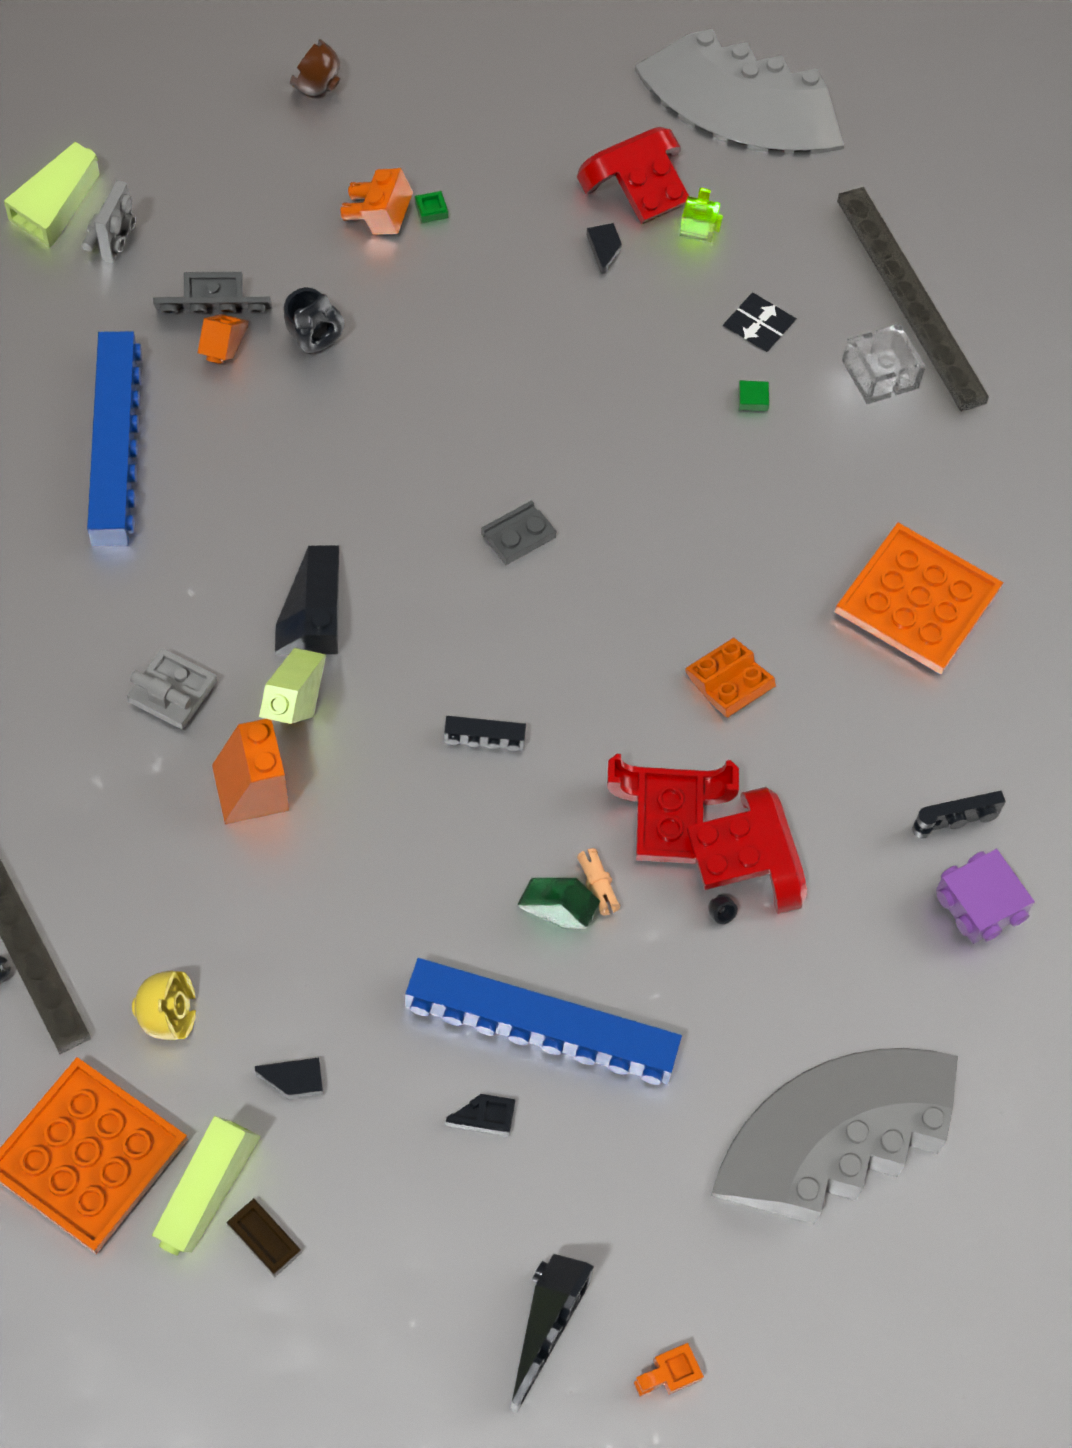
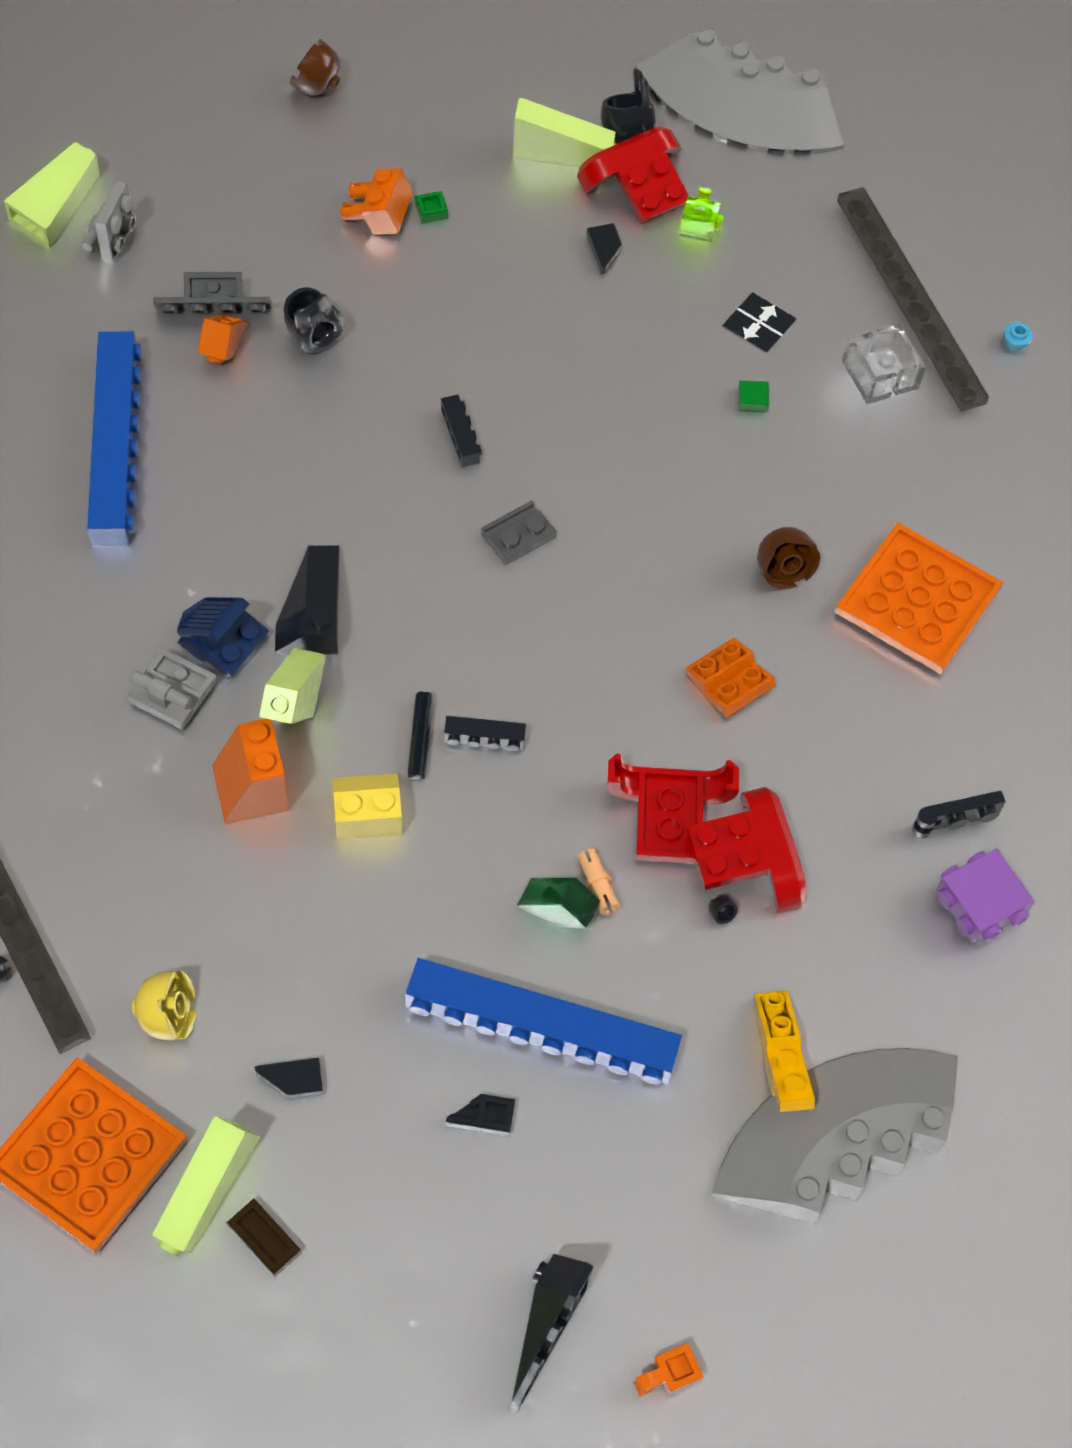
(220, 632): none -> dark blue piece
(367, 806): none -> light yellow slope
(420, 735): none -> black axle
(460, 431): none -> black piece
(556, 136): none -> yellowish green slope
(629, 112): none -> black piece
(782, 1052): none -> yellow slope
(787, 557): none -> reddish brown cylinder
(1017, 336): none -> medium azure plate

